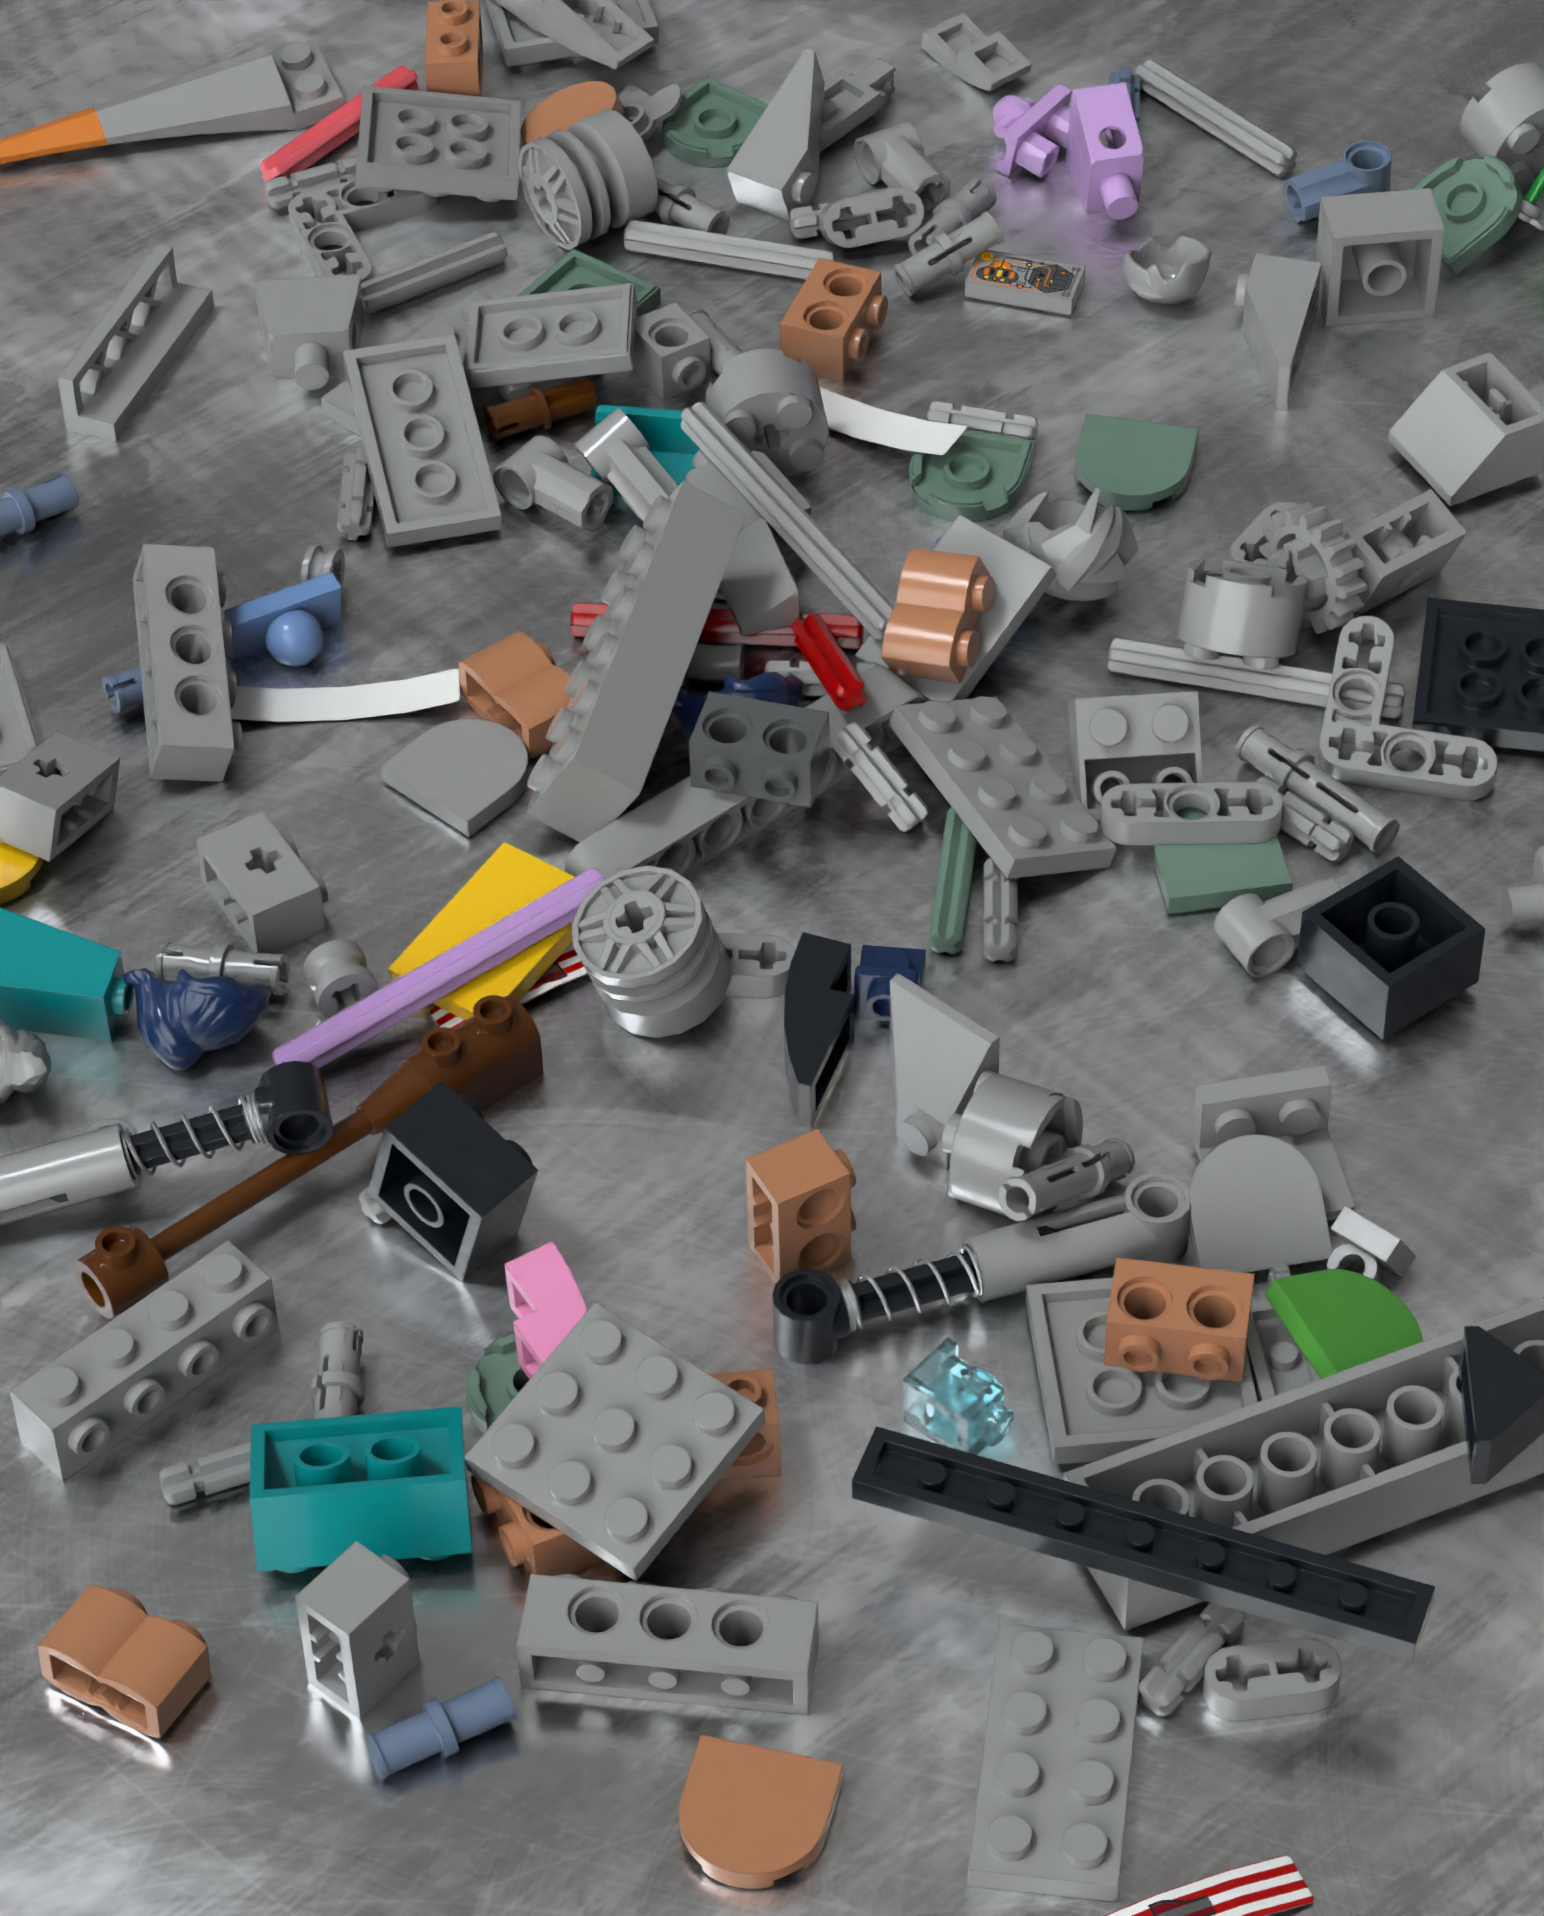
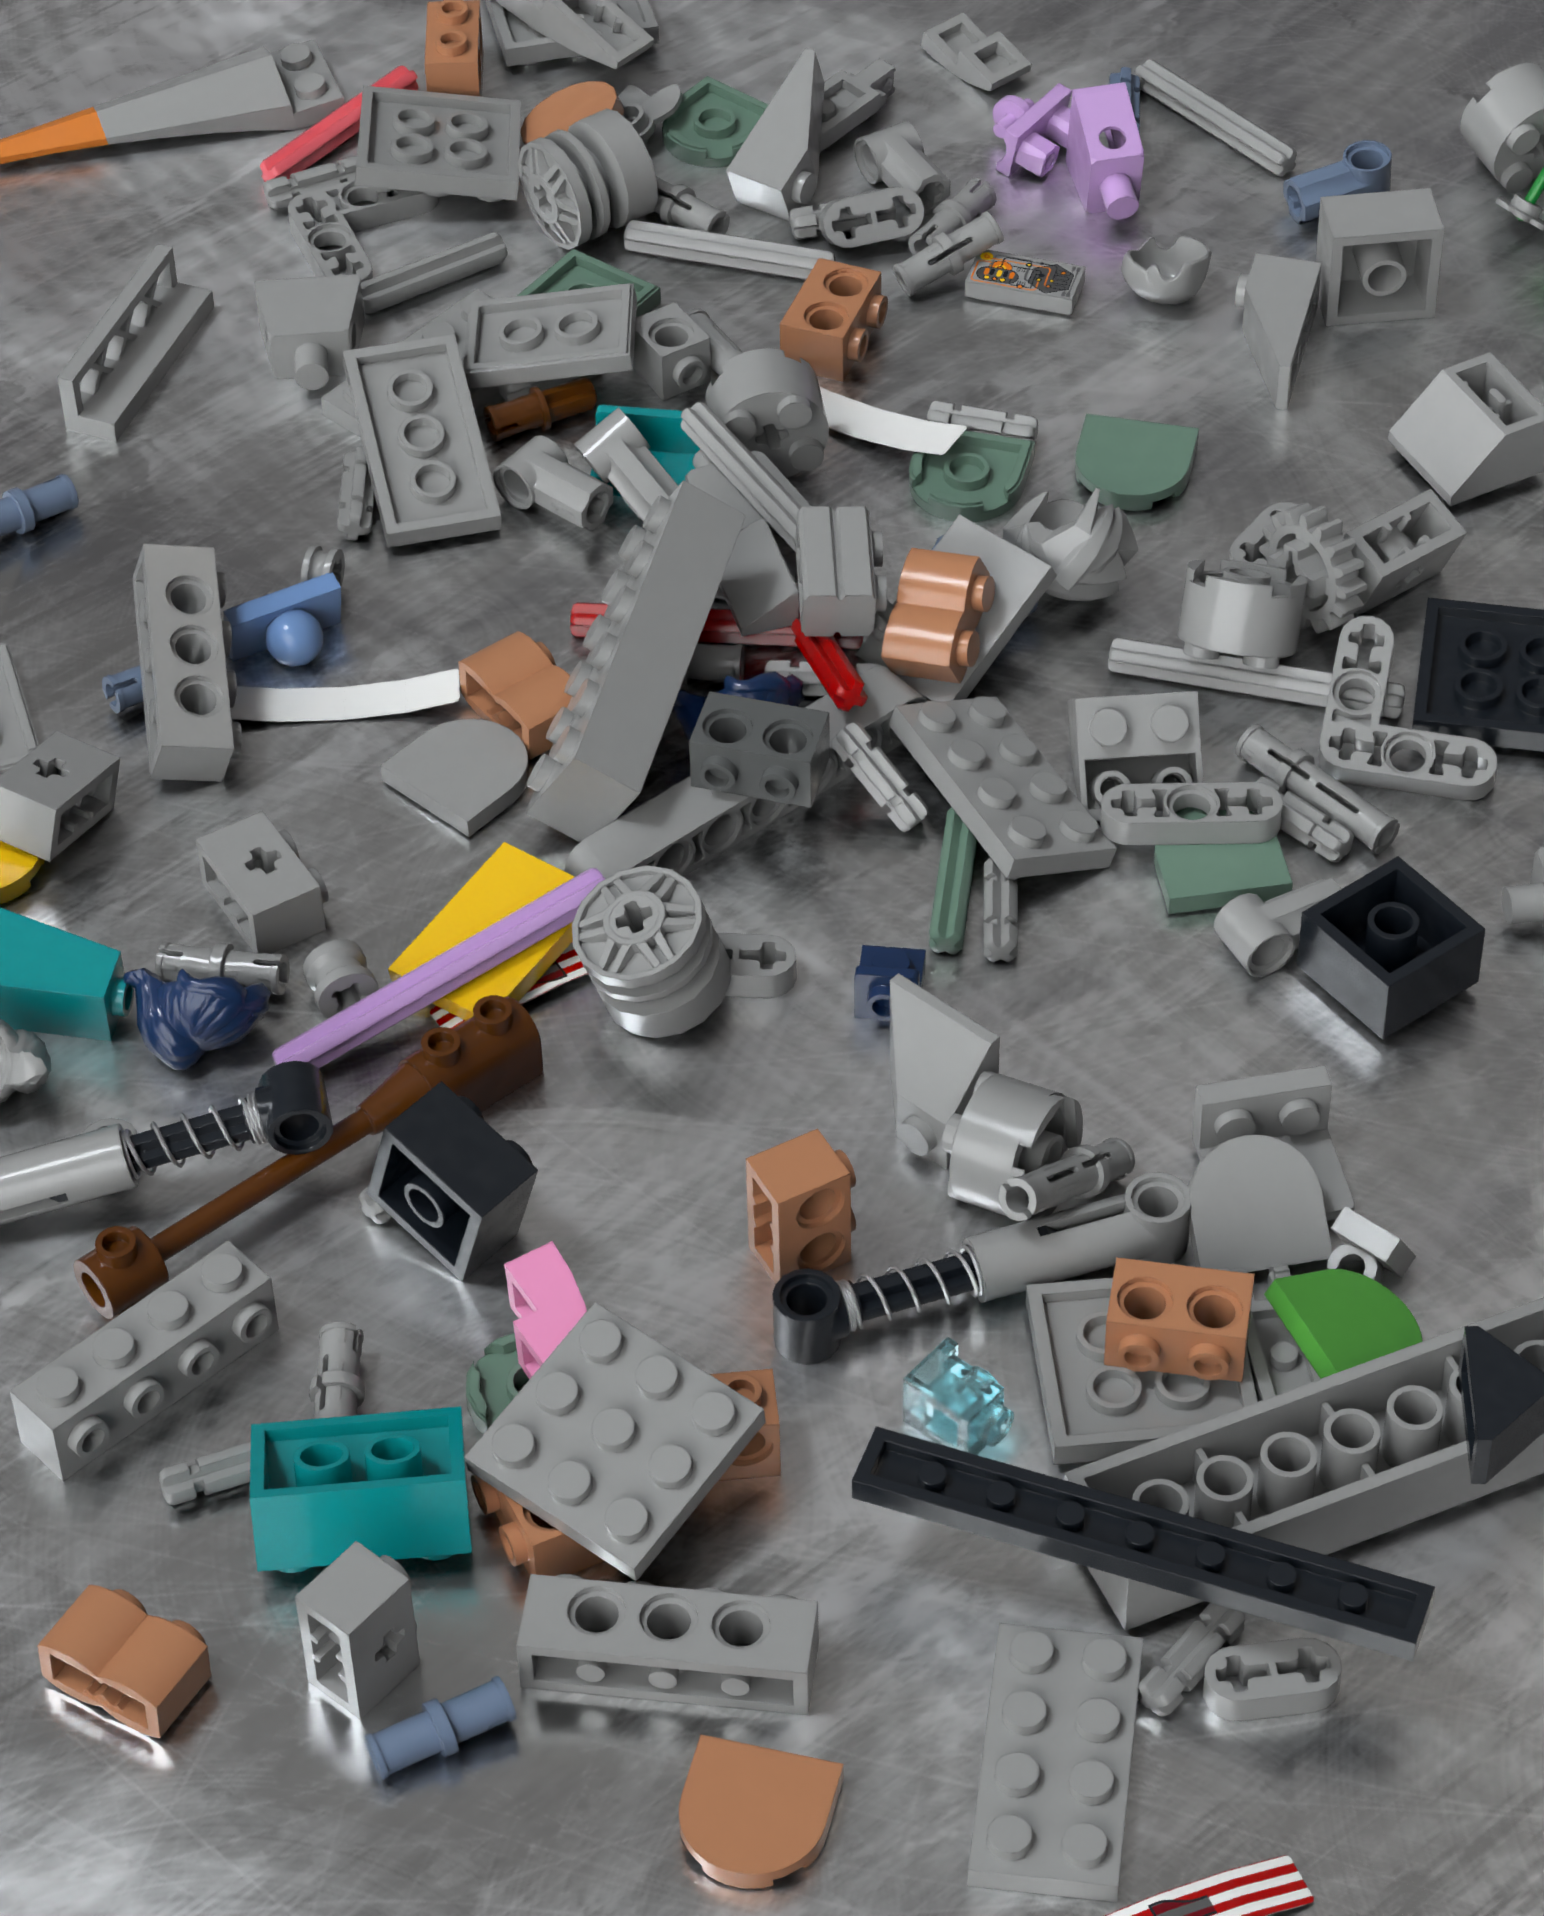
(816, 1022): black slope -> none
(837, 571): none -> light grey brick
(1476, 205): sand green tile -> none

